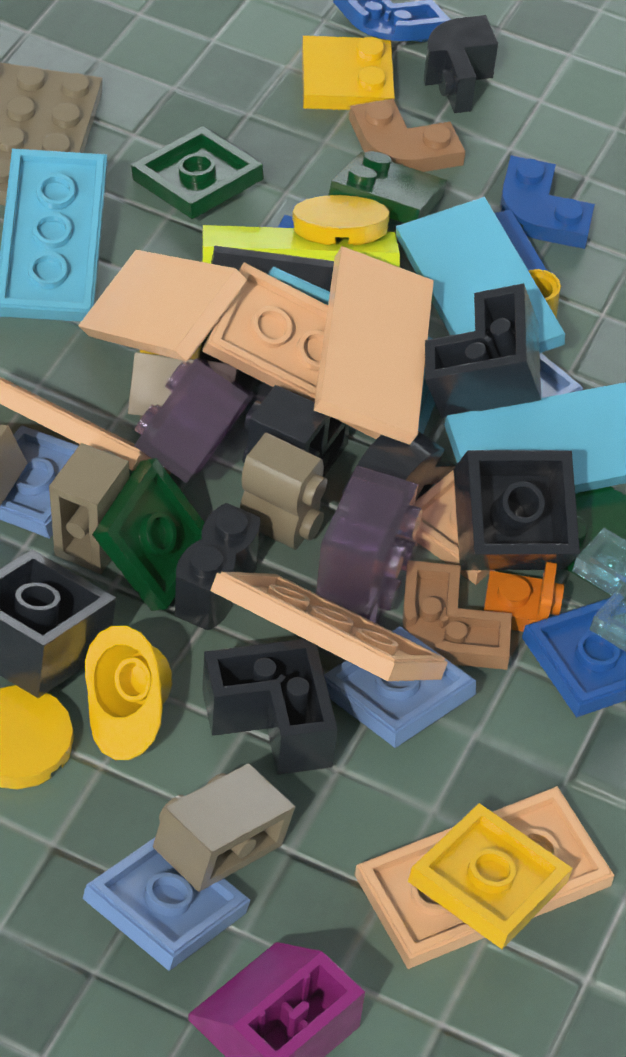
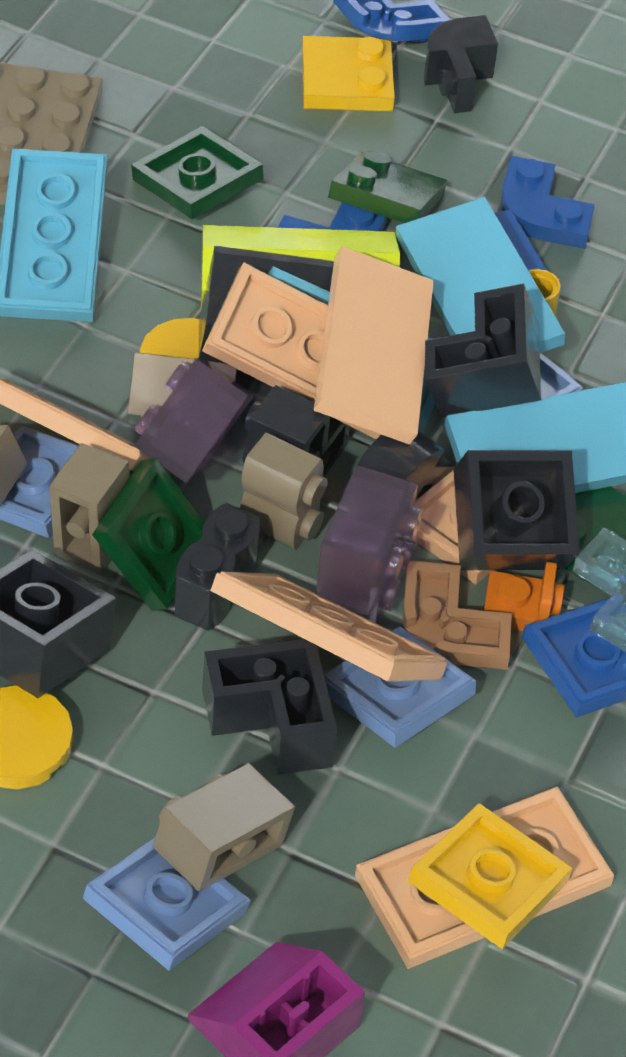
(125, 691): yellow piece -> none
(163, 304): light nougat tile -> none
(342, 216): yellow tile -> none
(421, 148): medium nougat plate -> none

